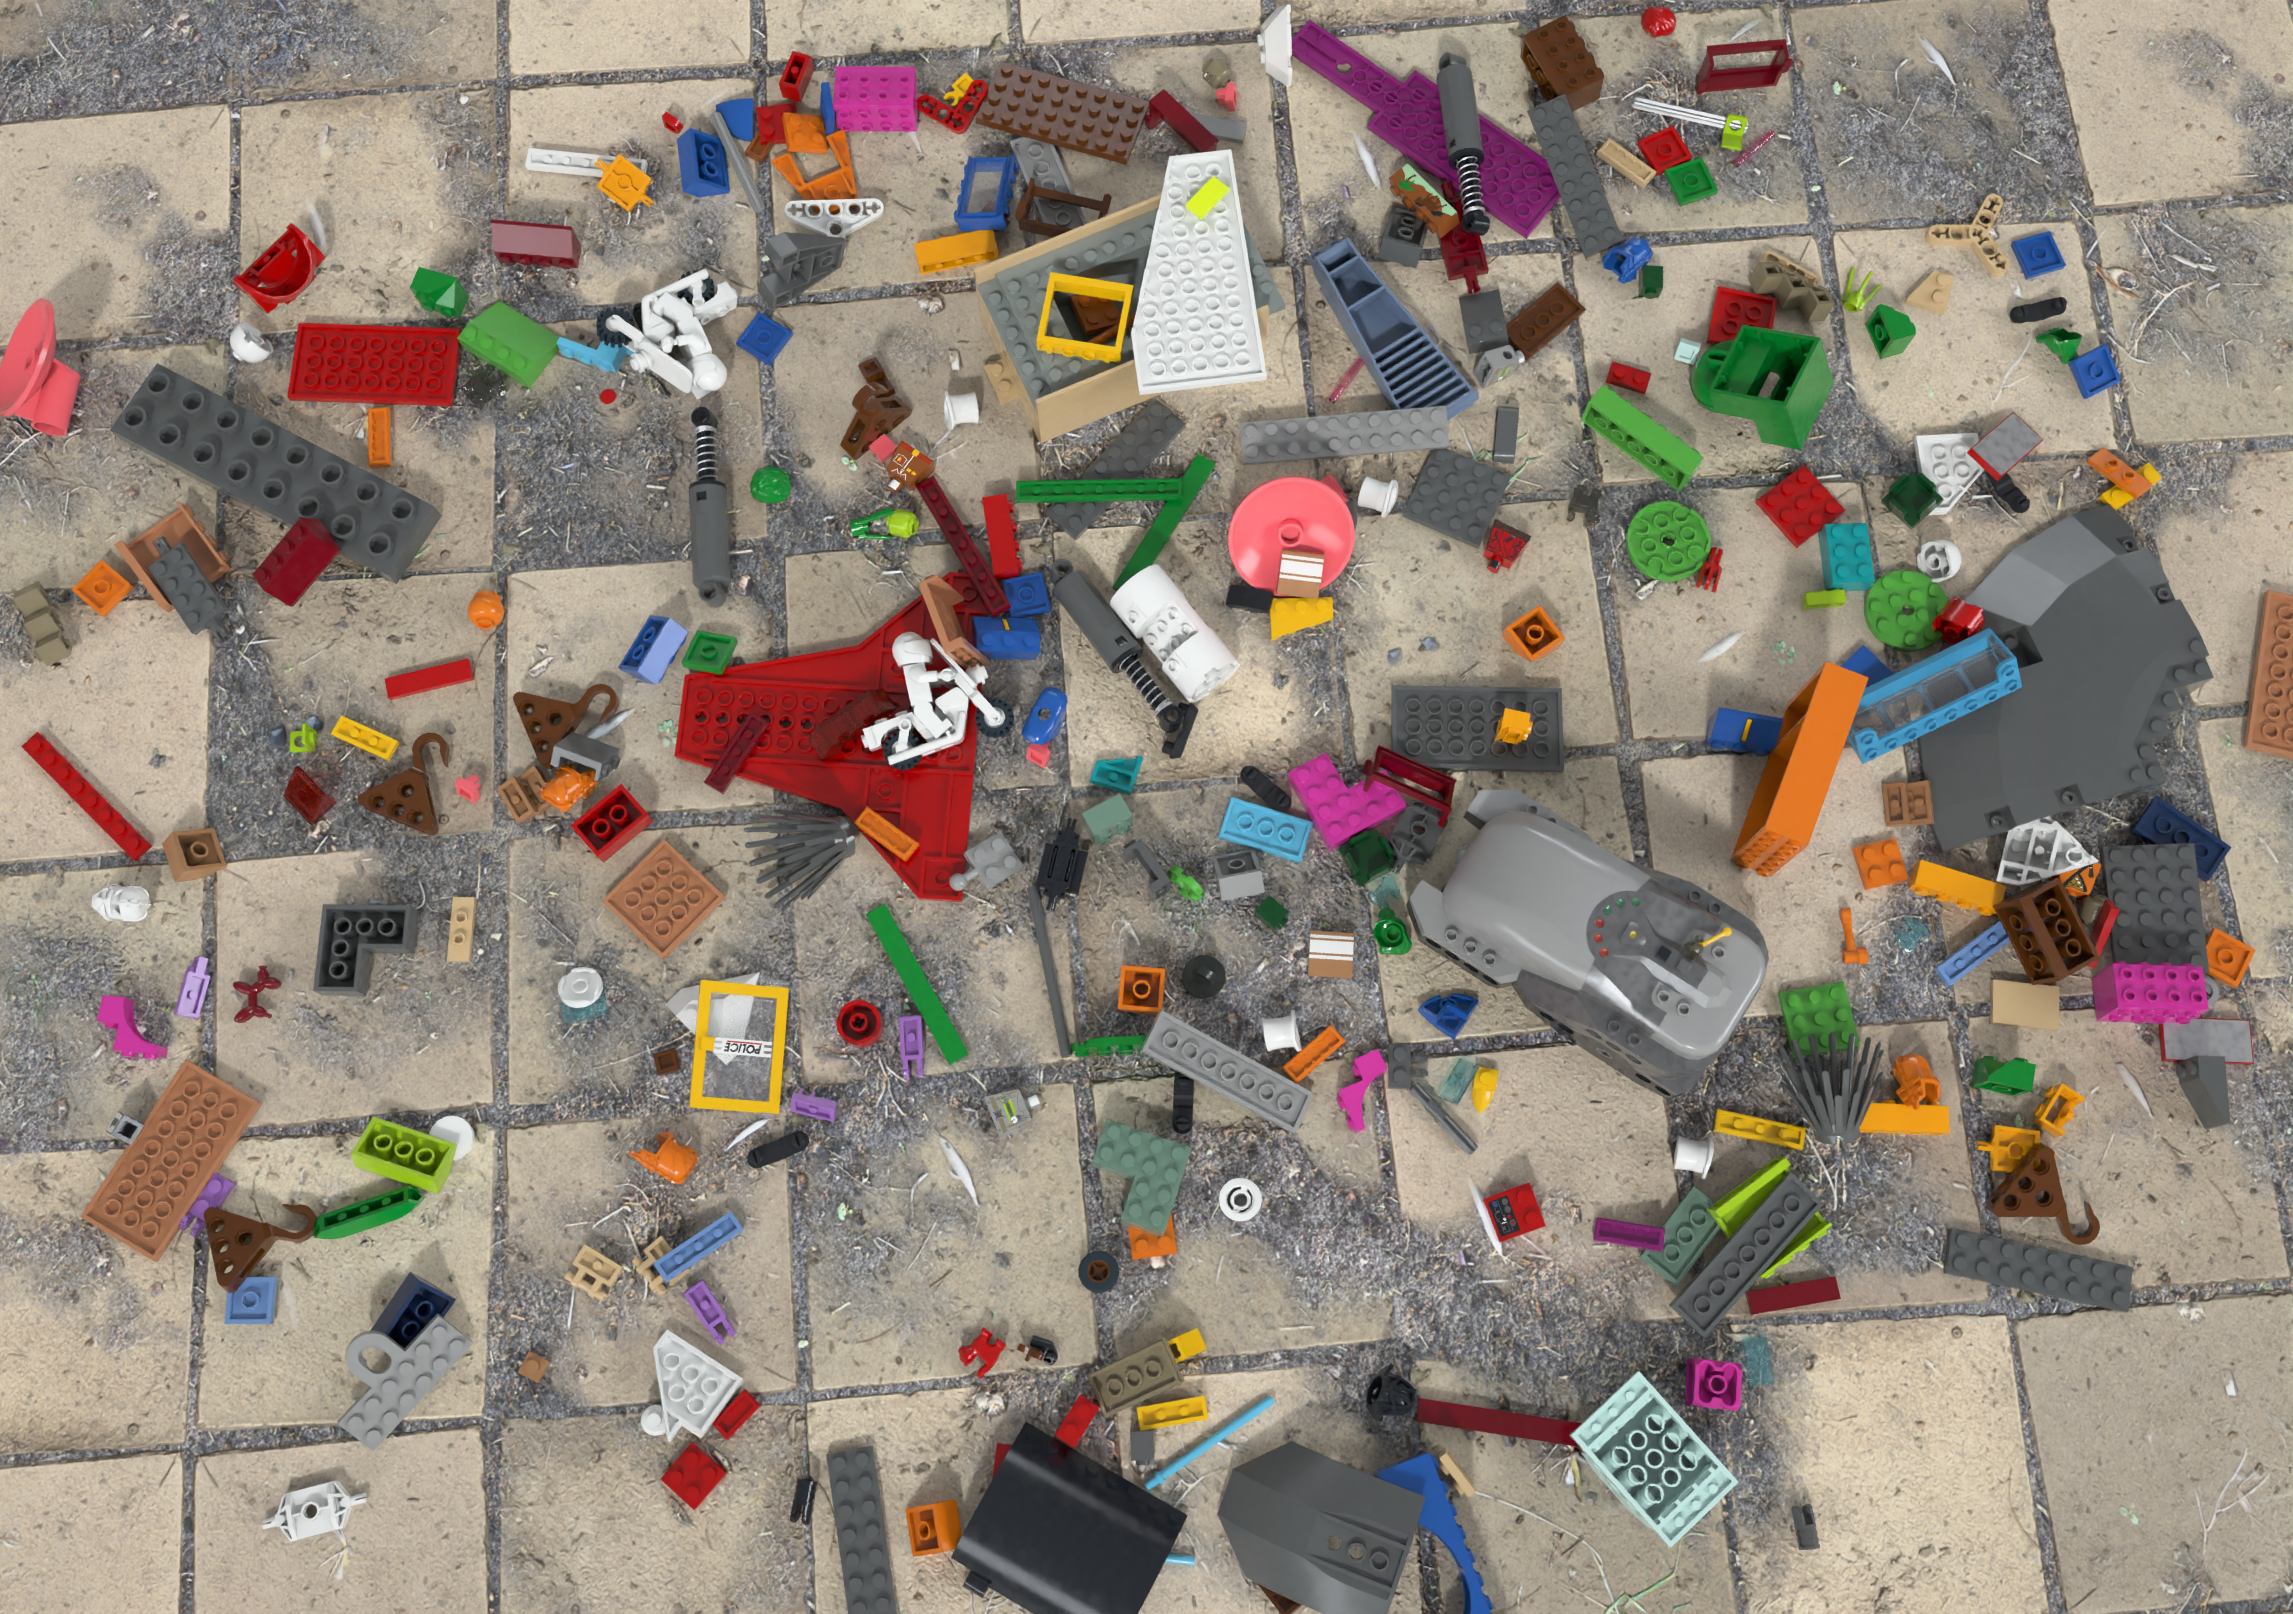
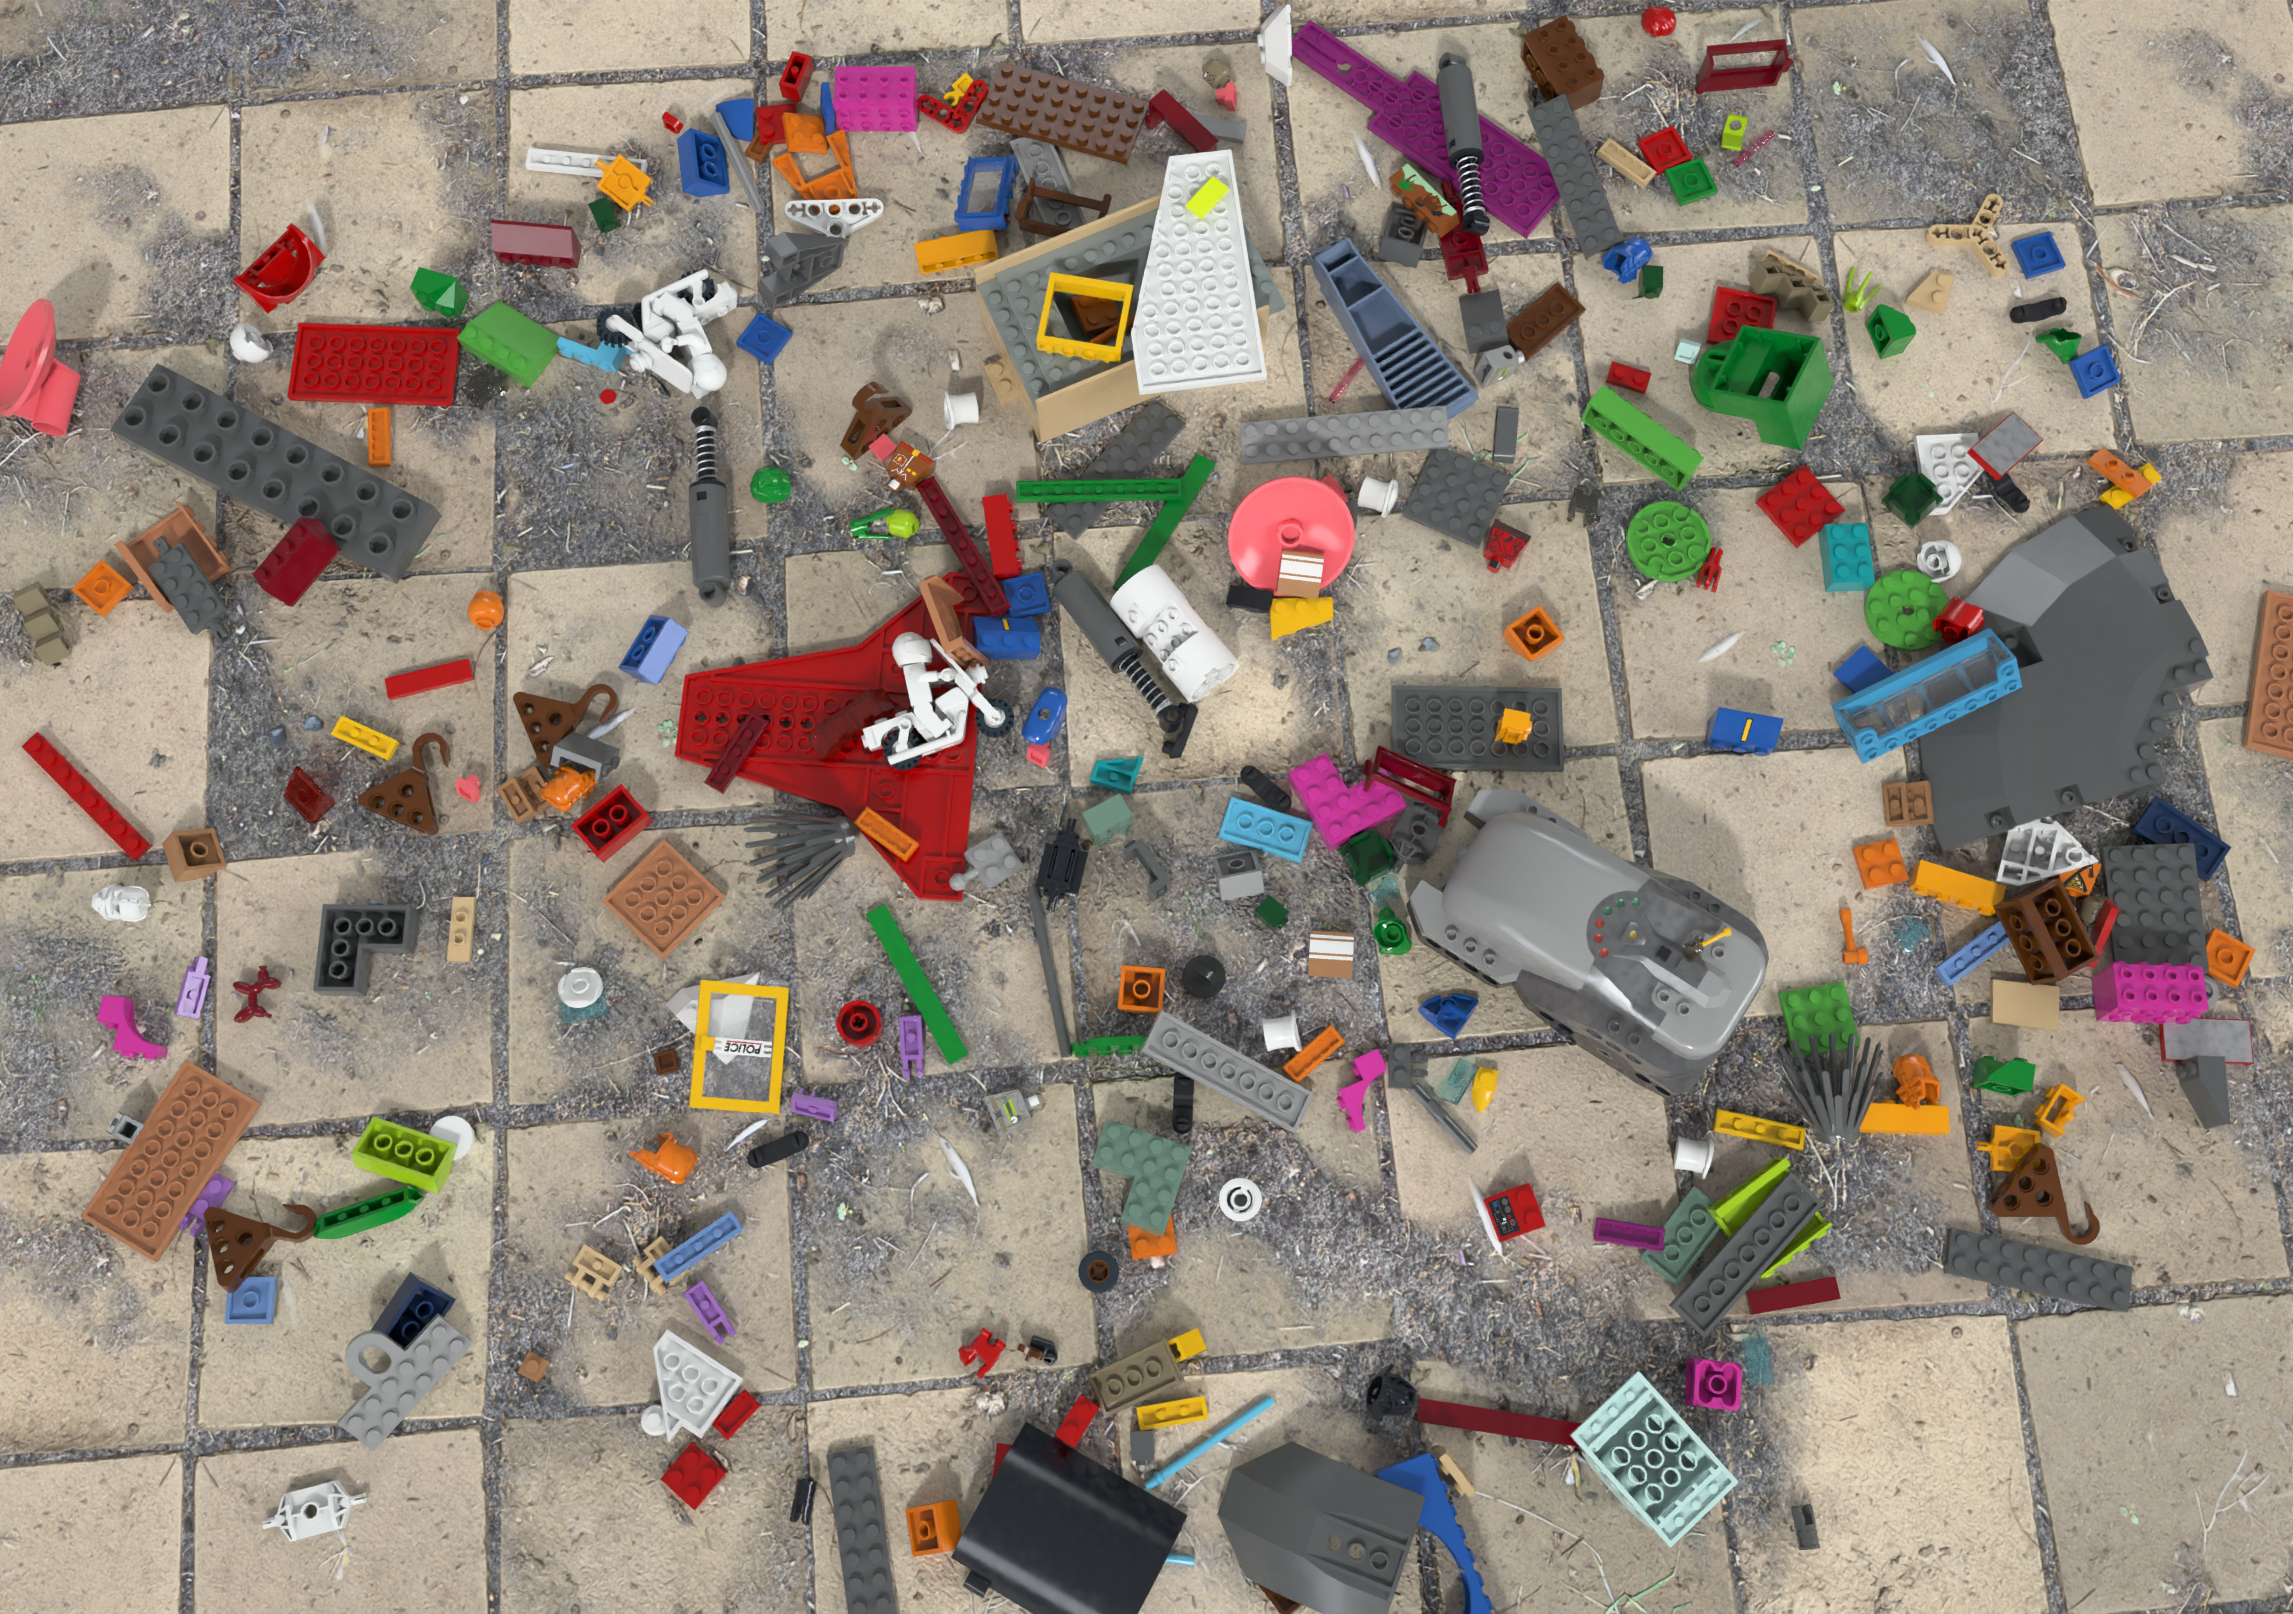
(309, 739): lime bracket -> none
(604, 215): none -> dark green brick
(709, 652): green plate -> none
(874, 372): reddish brown slope -> none
(1187, 885): bright green plate -> none
(1684, 113): axle -> none
(1799, 770): orange panel -> none
(1824, 599): lime piece -> none

